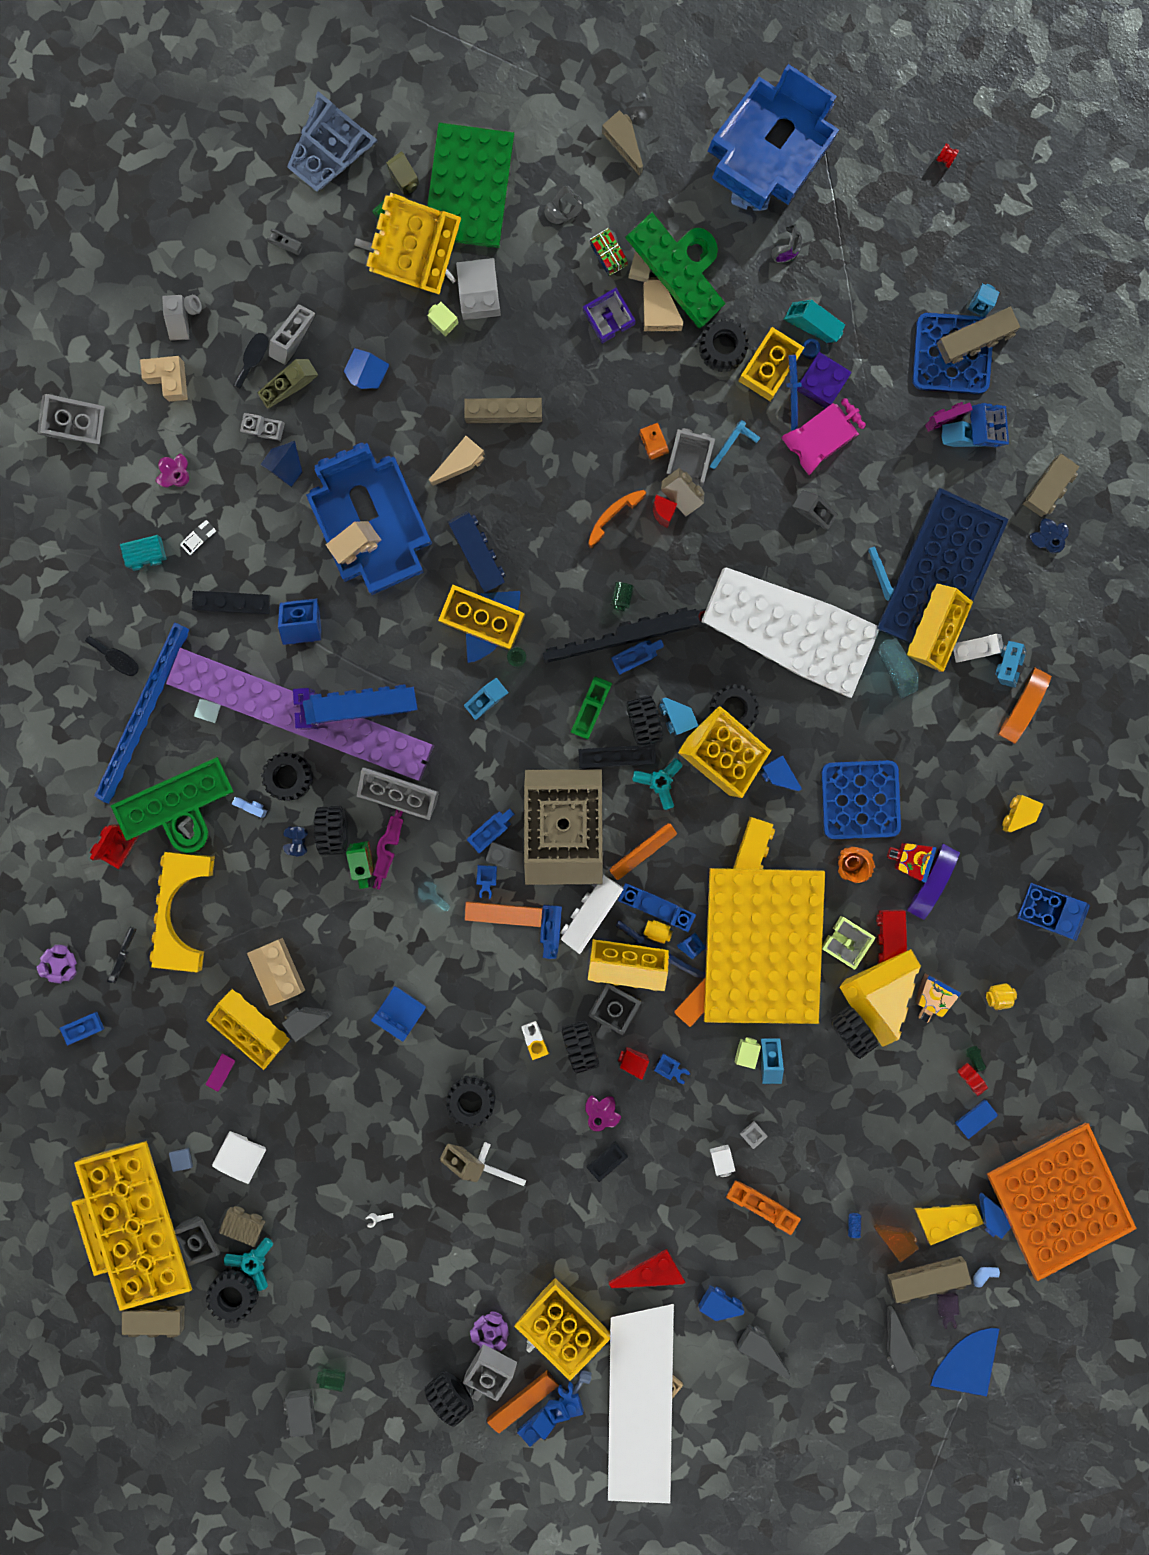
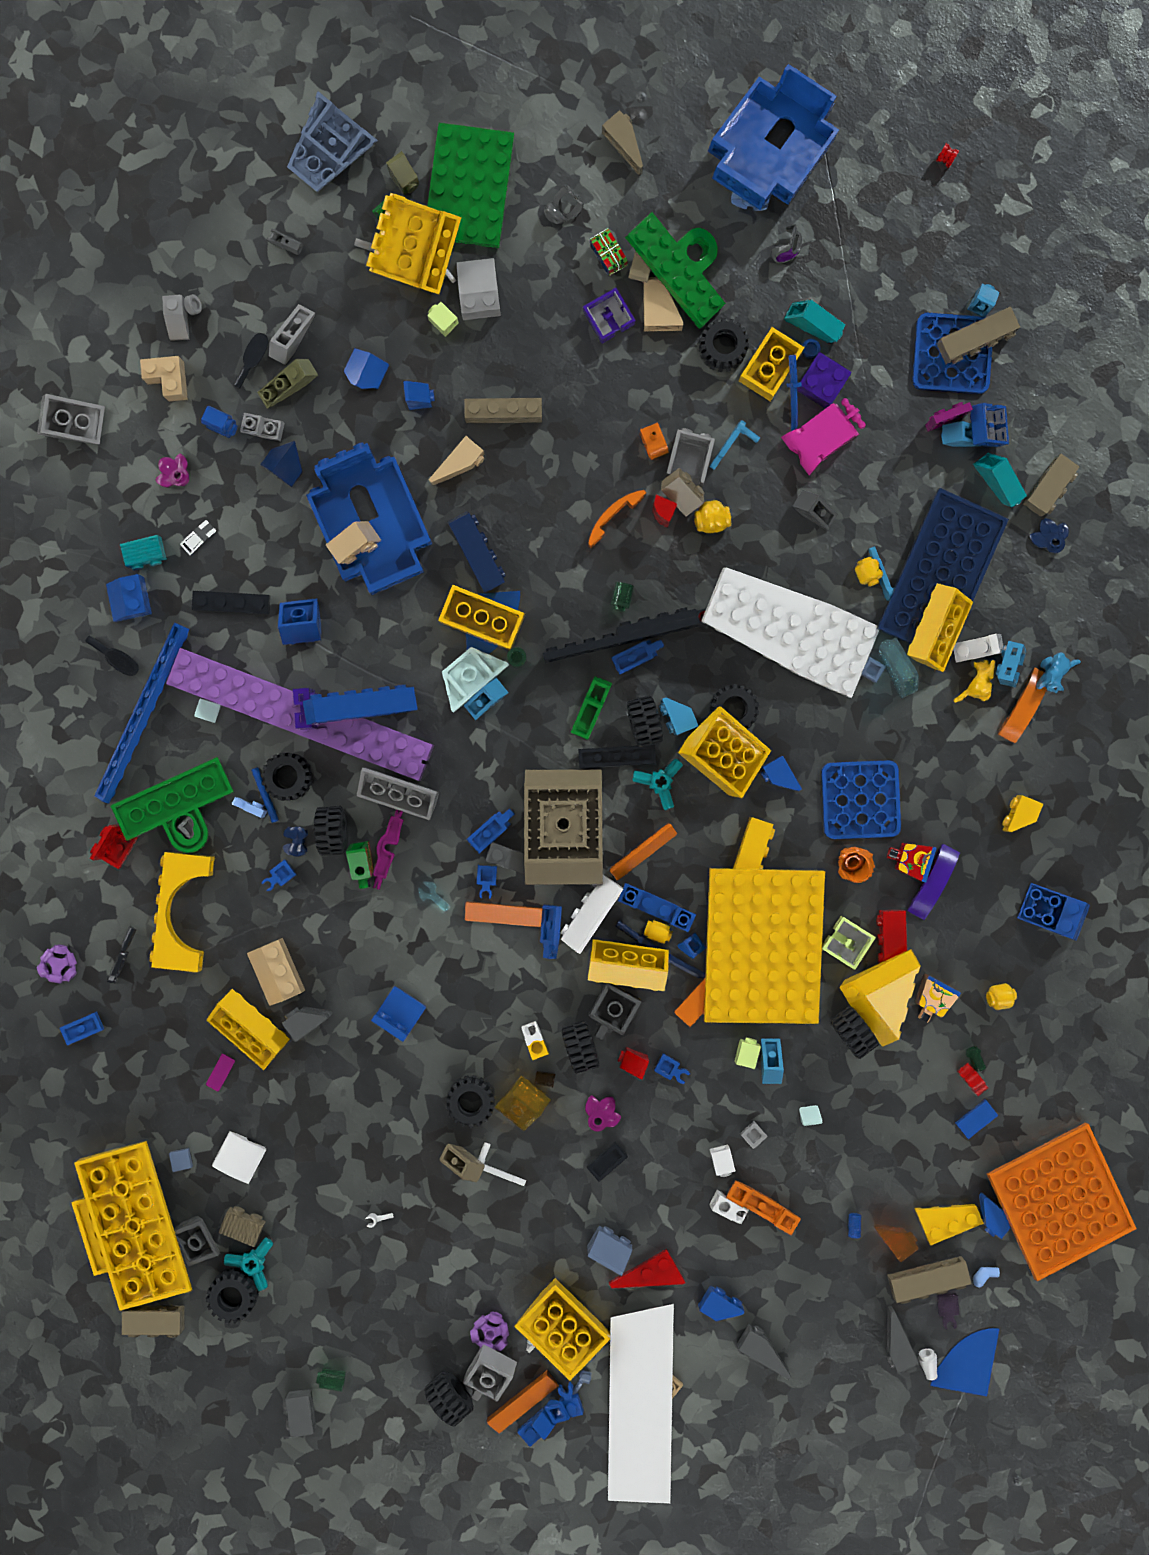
(128, 598): none -> blue slope
(219, 422): none -> blue brick
(265, 796): none -> blue bar
(281, 873): none -> blue plate
(418, 395): none -> blue slope
(469, 675): none -> light aqua wing
(522, 1103): none -> clear yellow slope
(542, 1077): none -> dark brown piece
(610, 1249): none -> sand blue slope
(712, 517): none -> yellow hair
(728, 1208): none -> white leg
(810, 1115): none -> light aqua slope
(868, 571): none -> yellow head
(873, 669): none -> sand blue tile
(928, 1362): none -> white cone
(980, 685): none -> yellow animal
(1001, 479): none -> teal slope
(1055, 669): none -> dark azure animal

